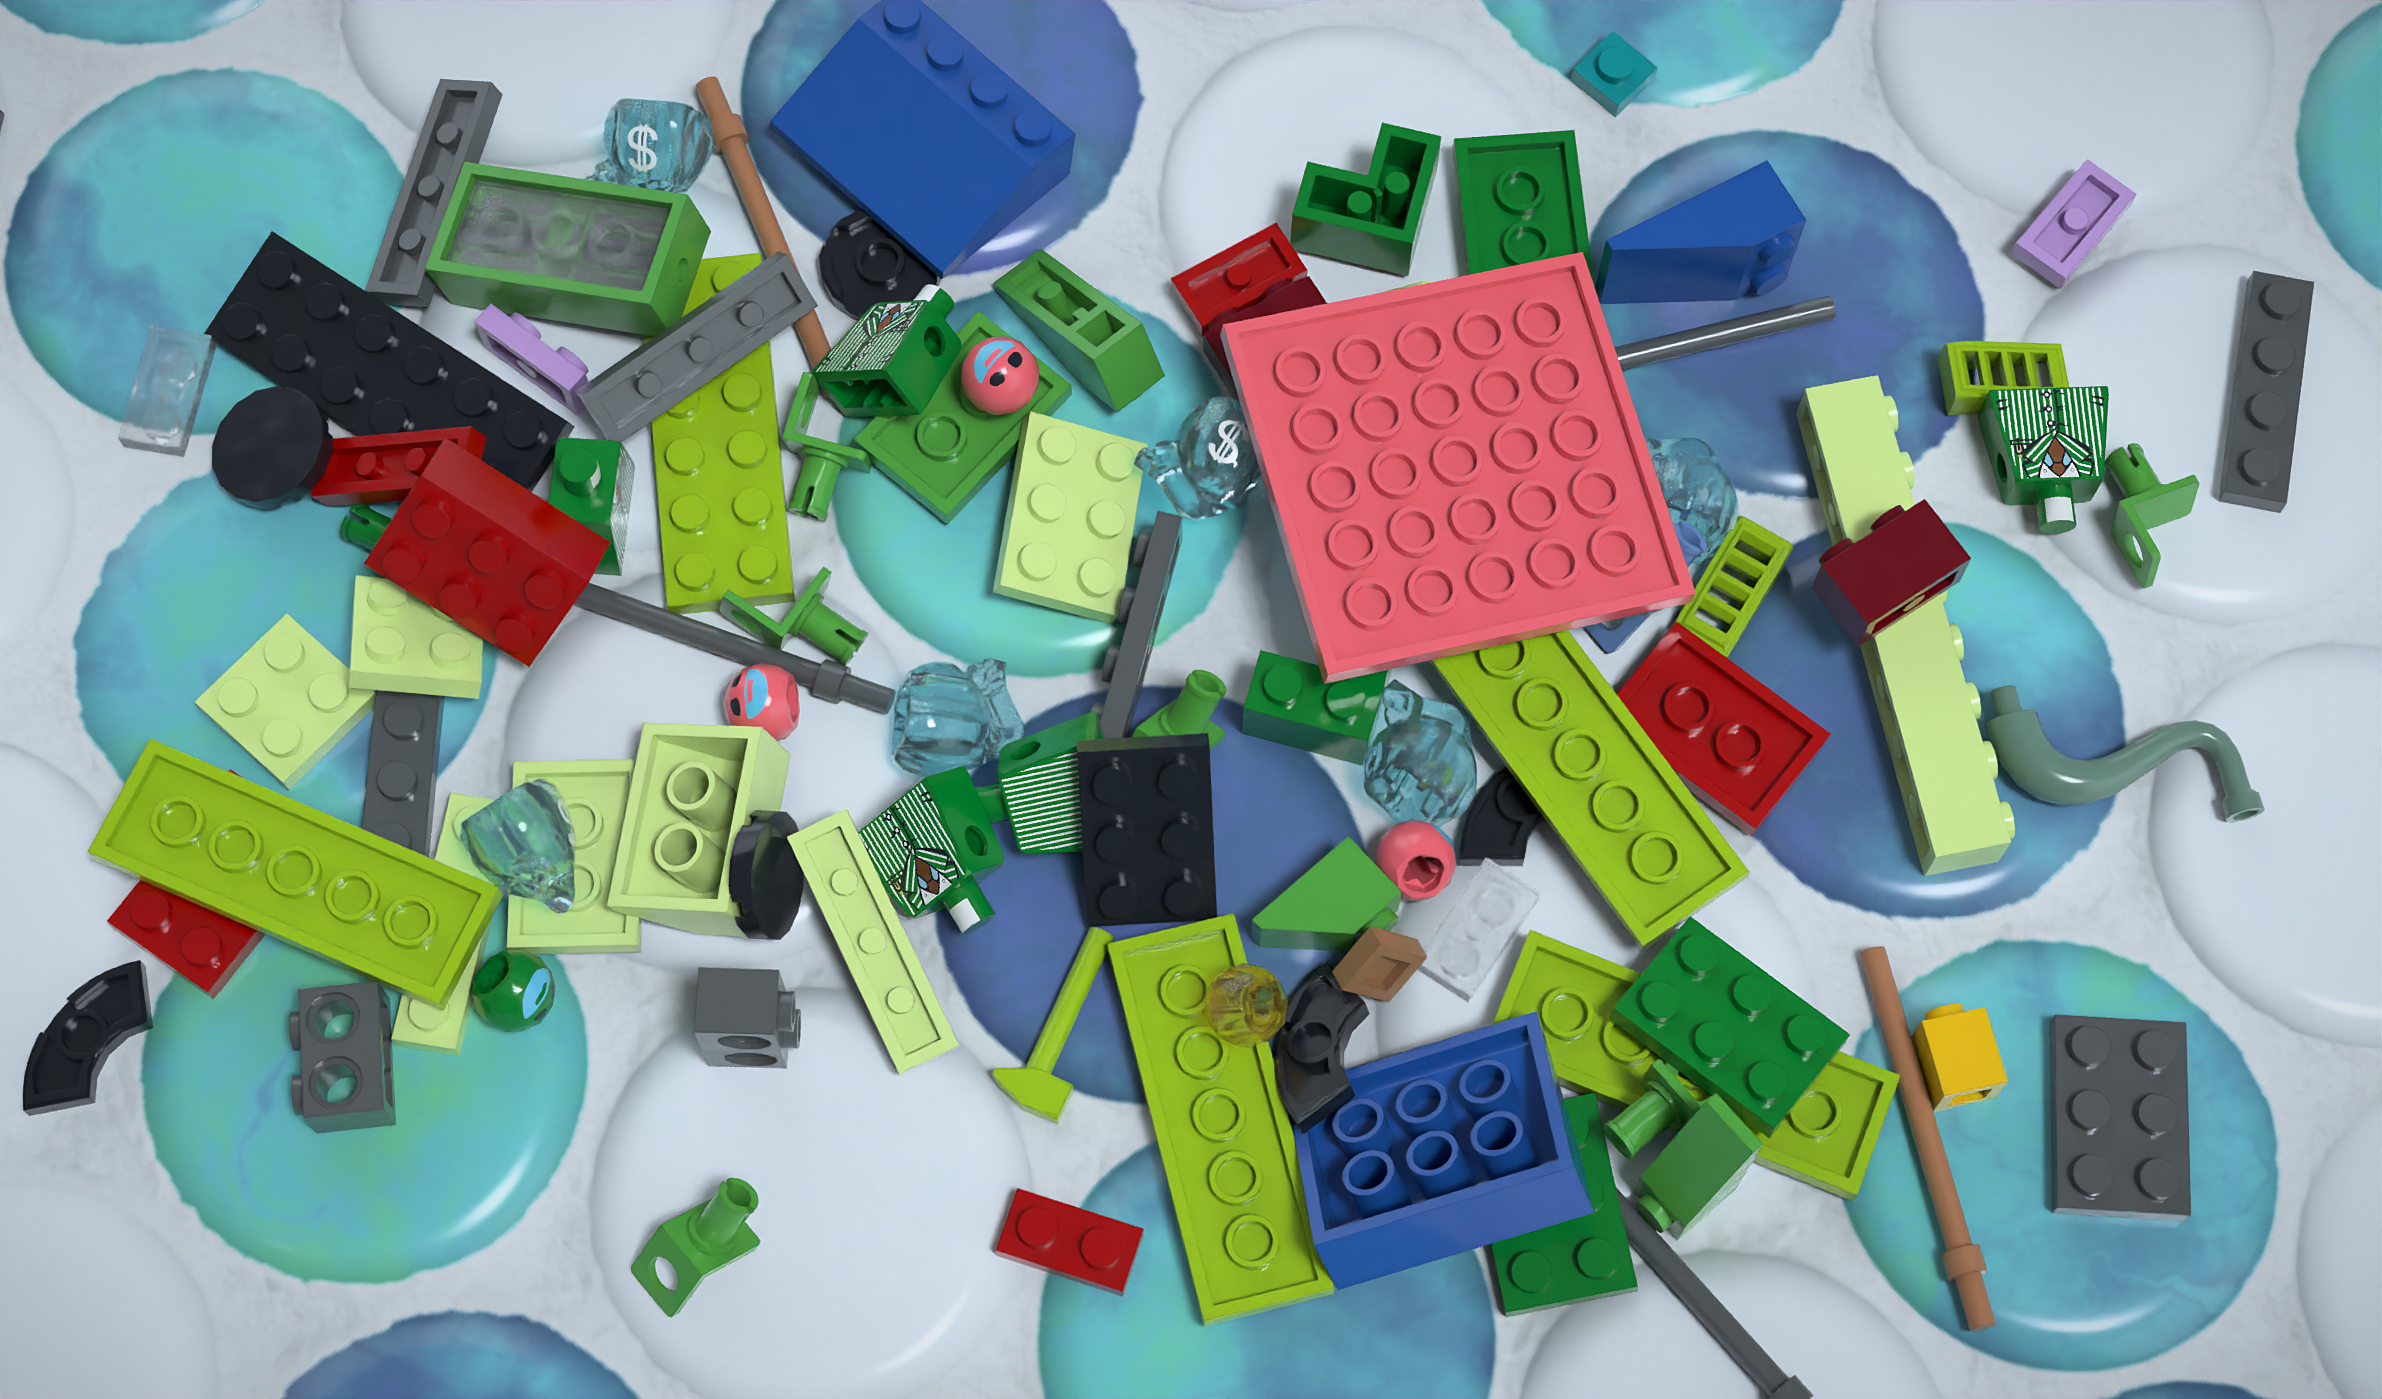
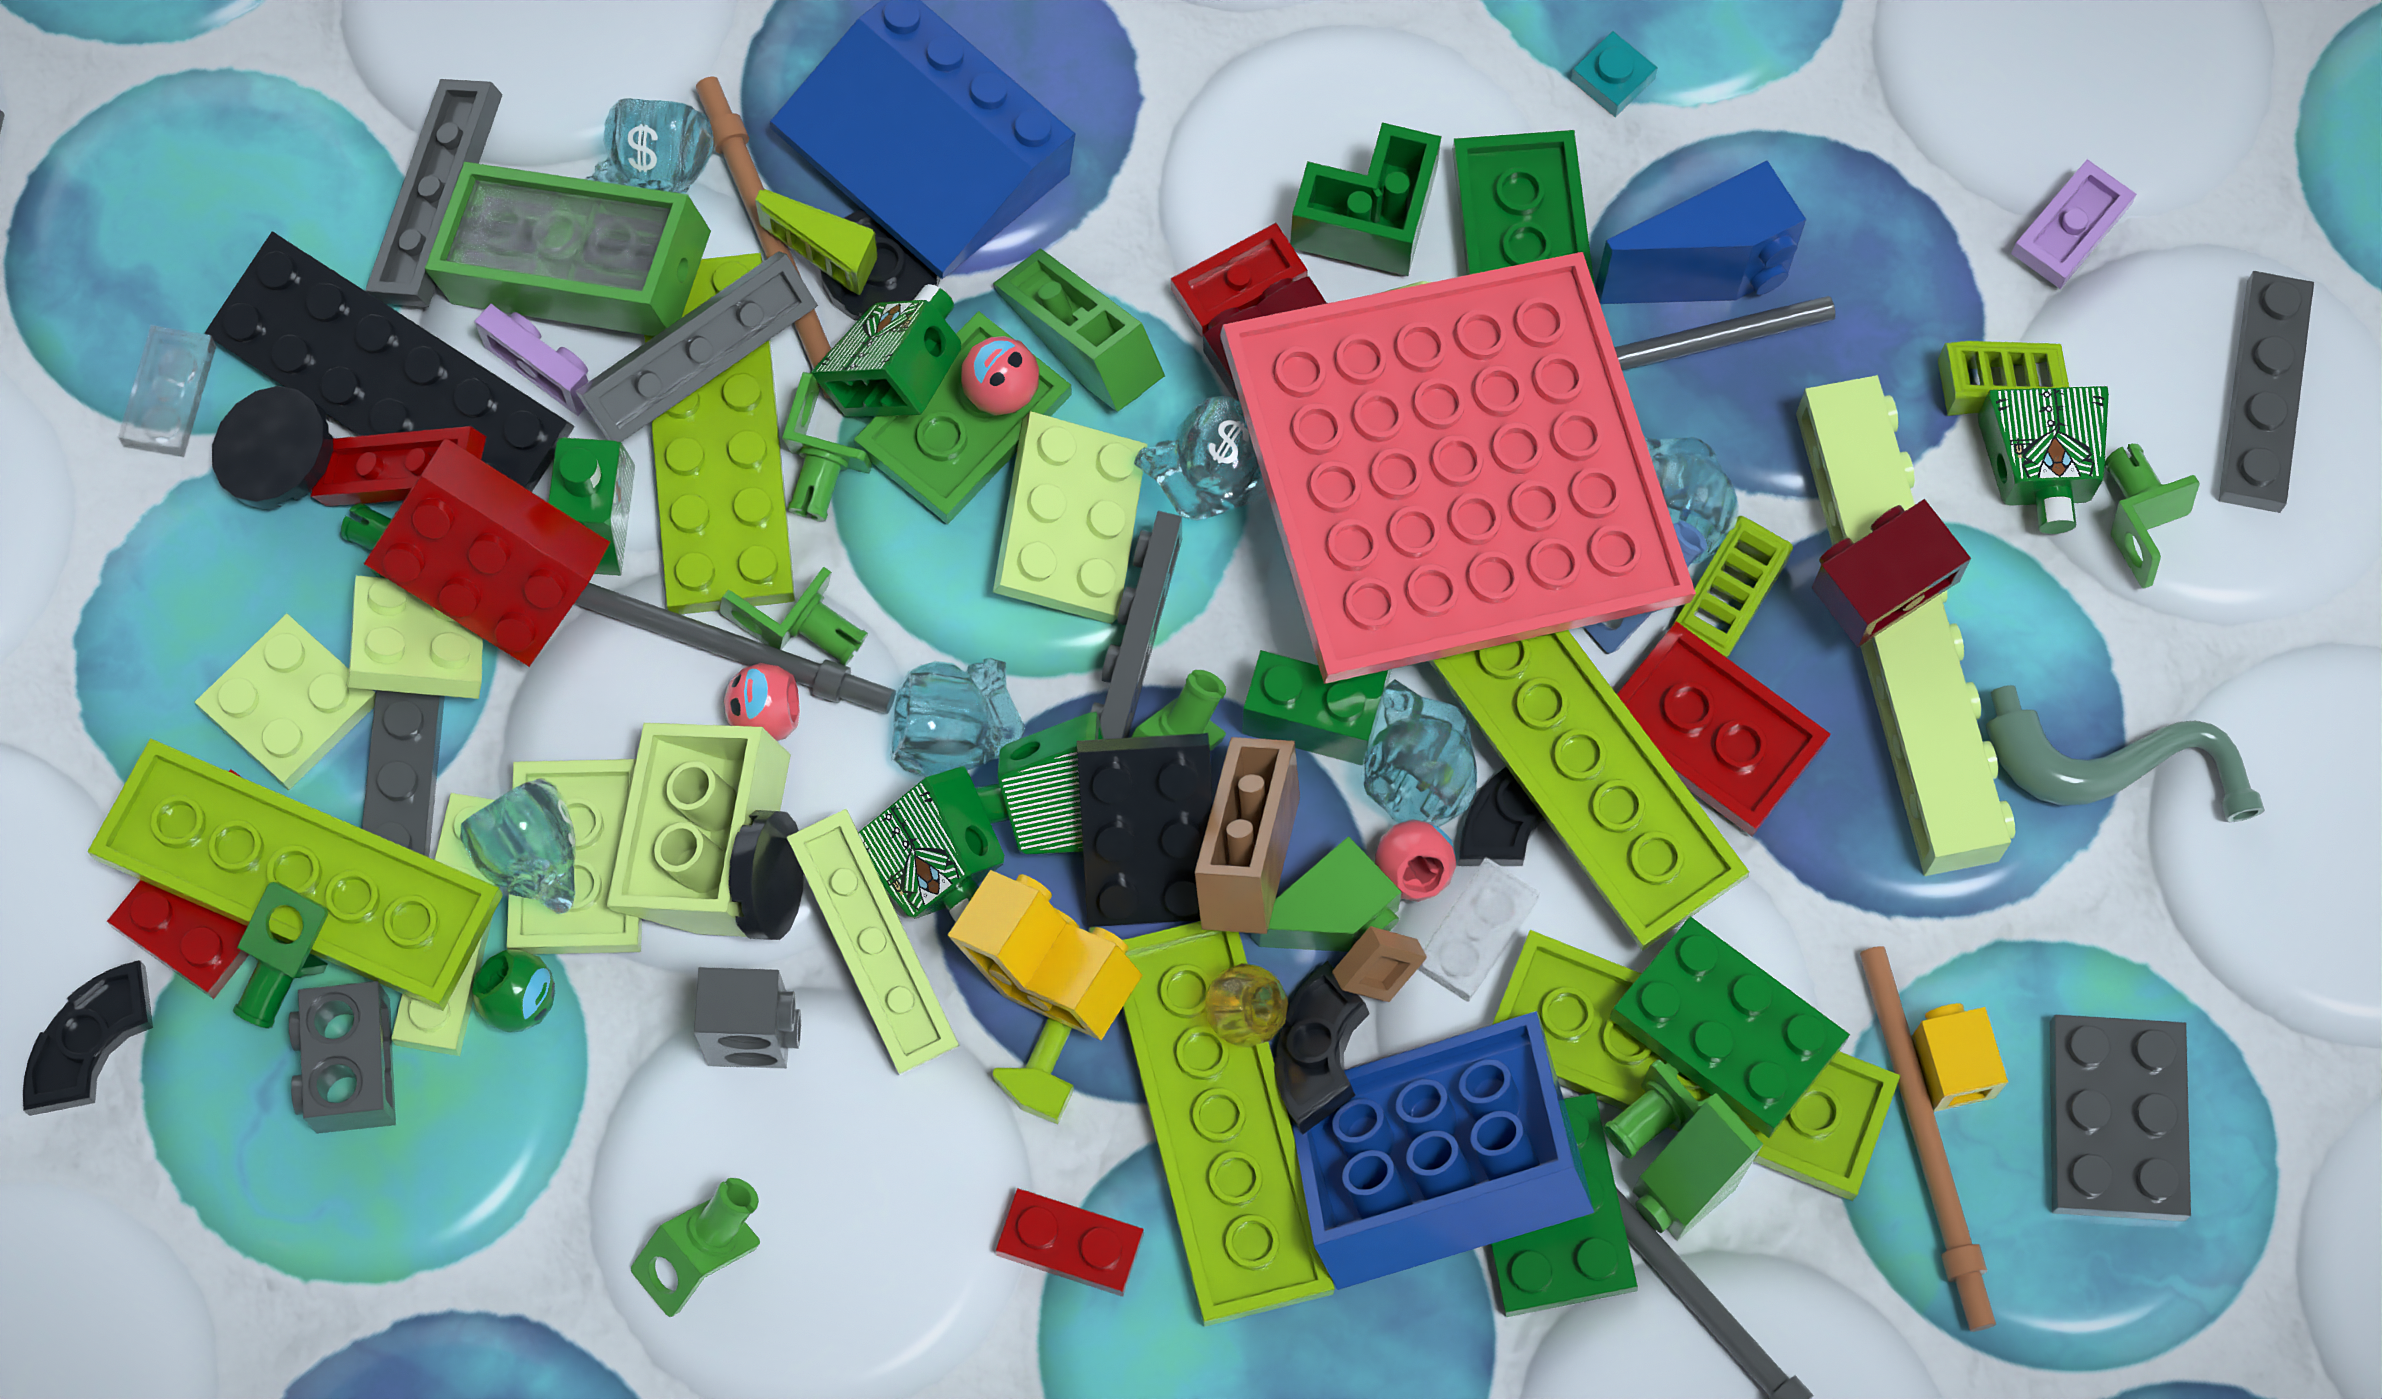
(277, 960): none -> green bracket
(828, 241): none -> lime slope
(1043, 955): none -> yellow brick
(1247, 835): none -> medium nougat brick

